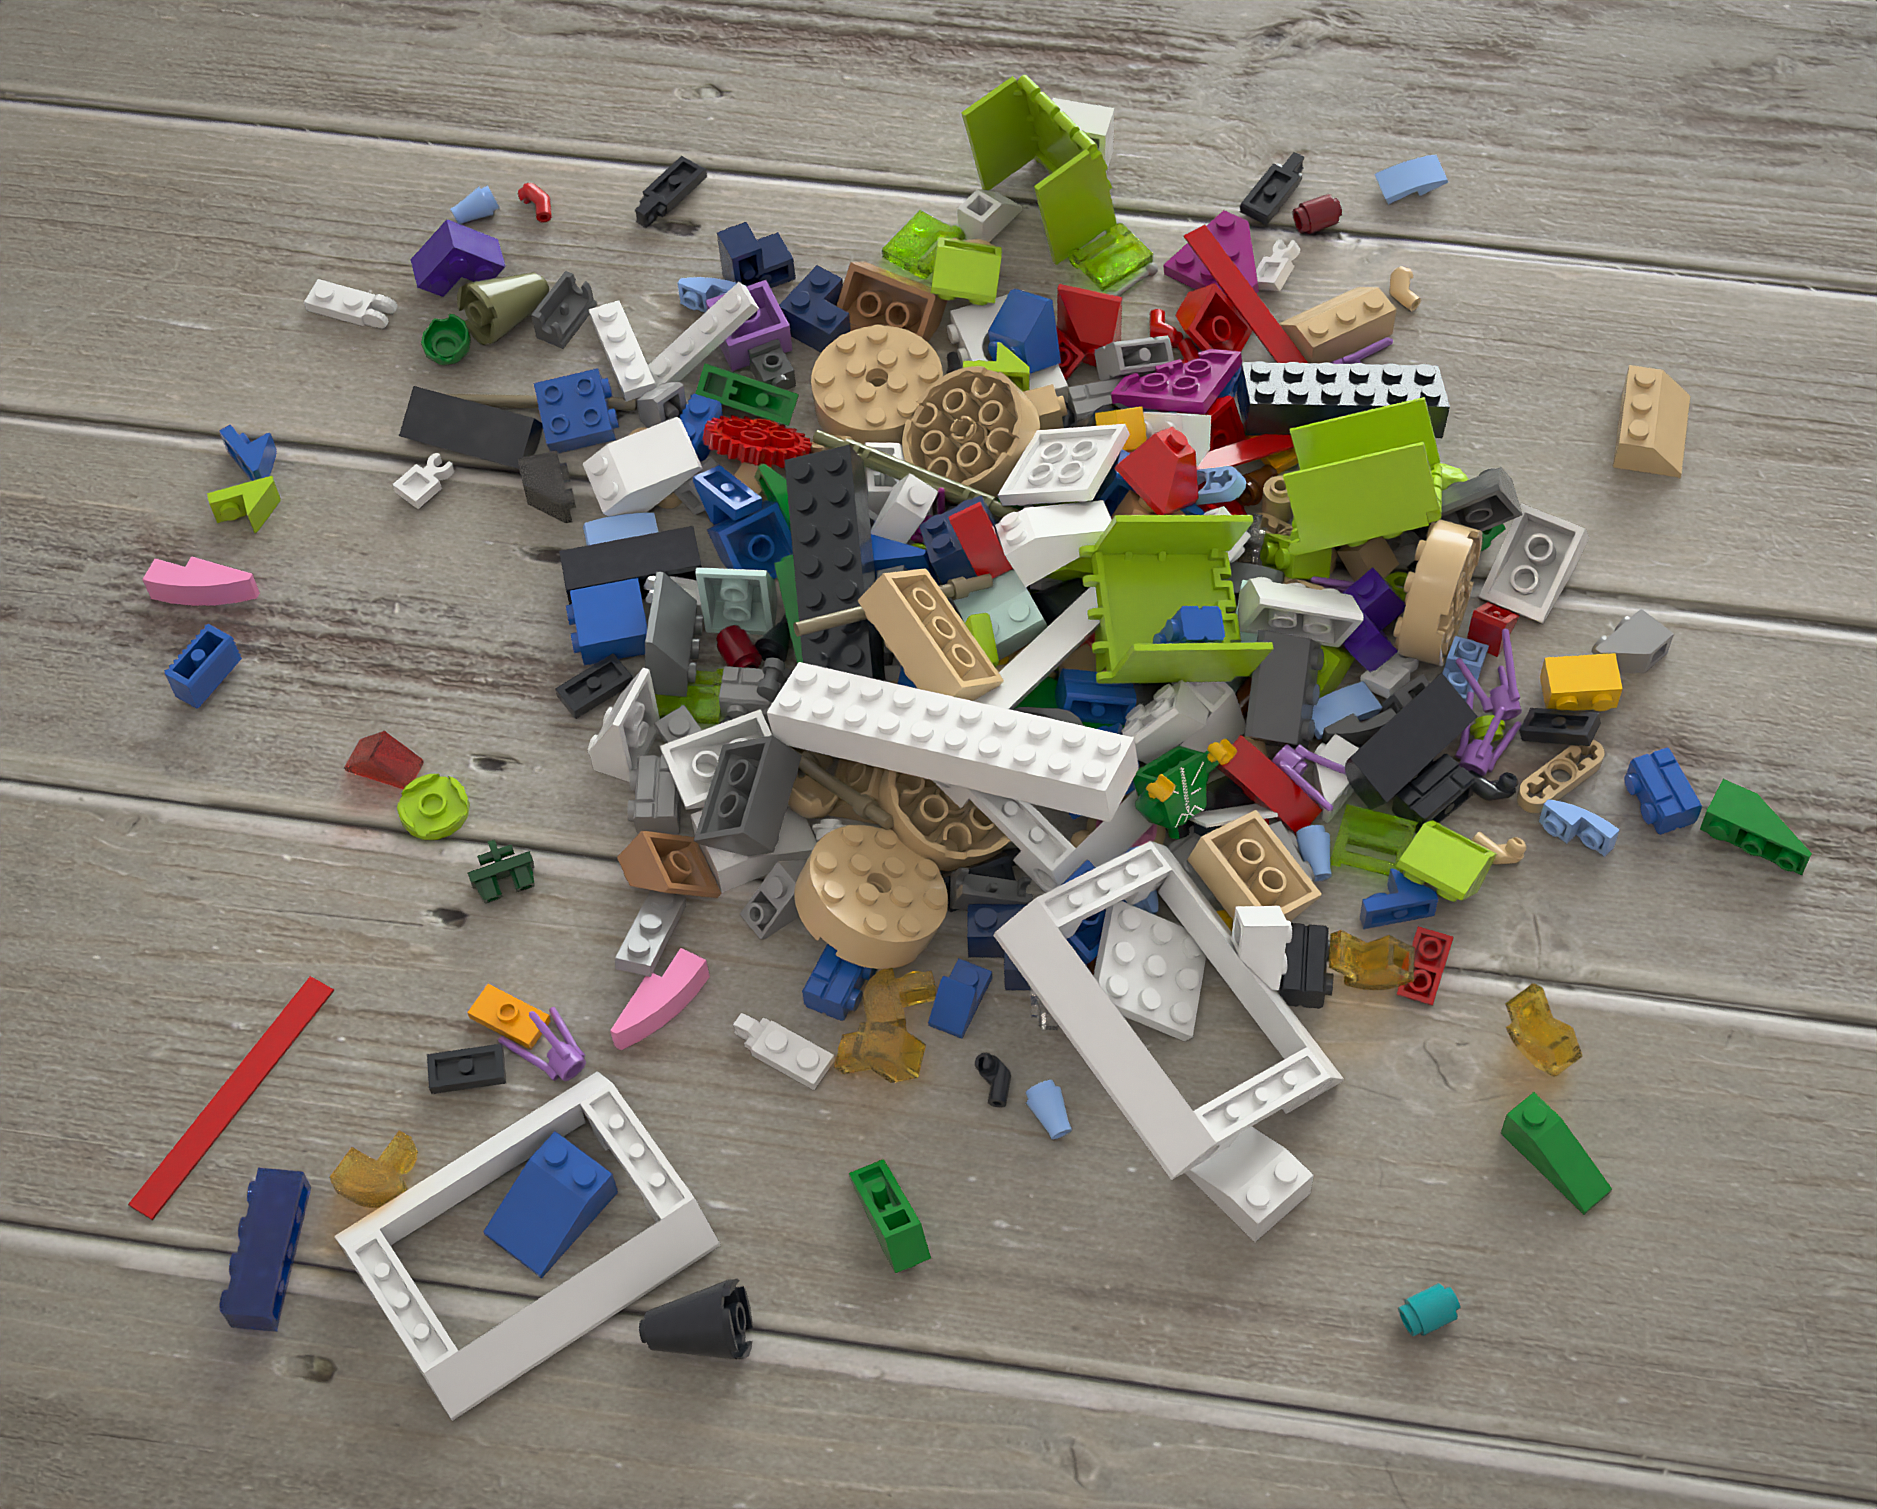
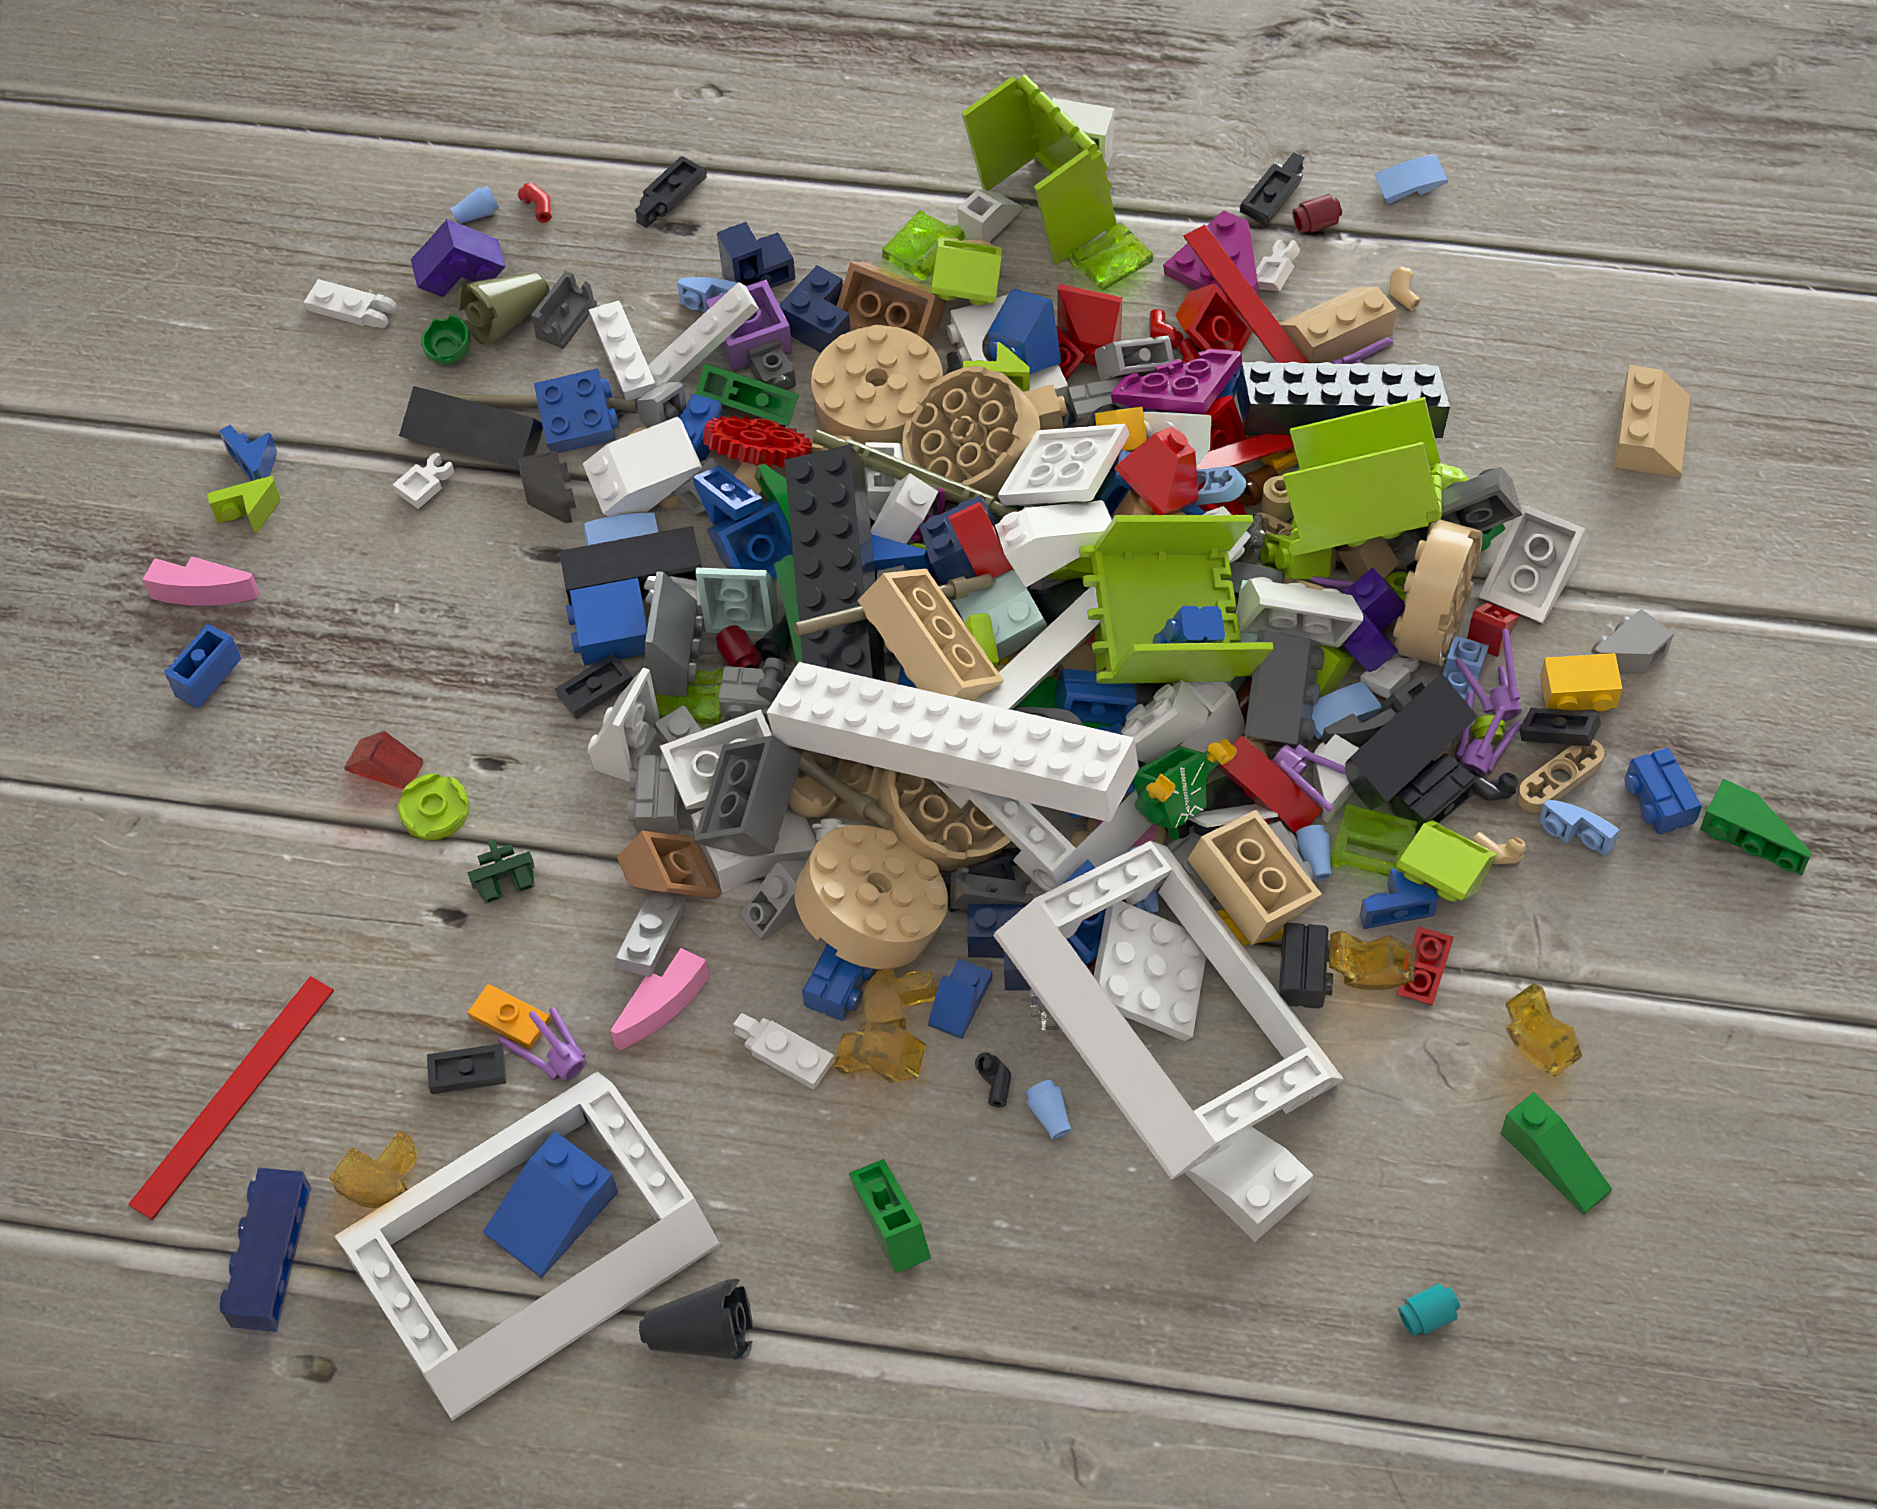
(1151, 269): light grey hinge -> none
(1261, 941): white slope -> none

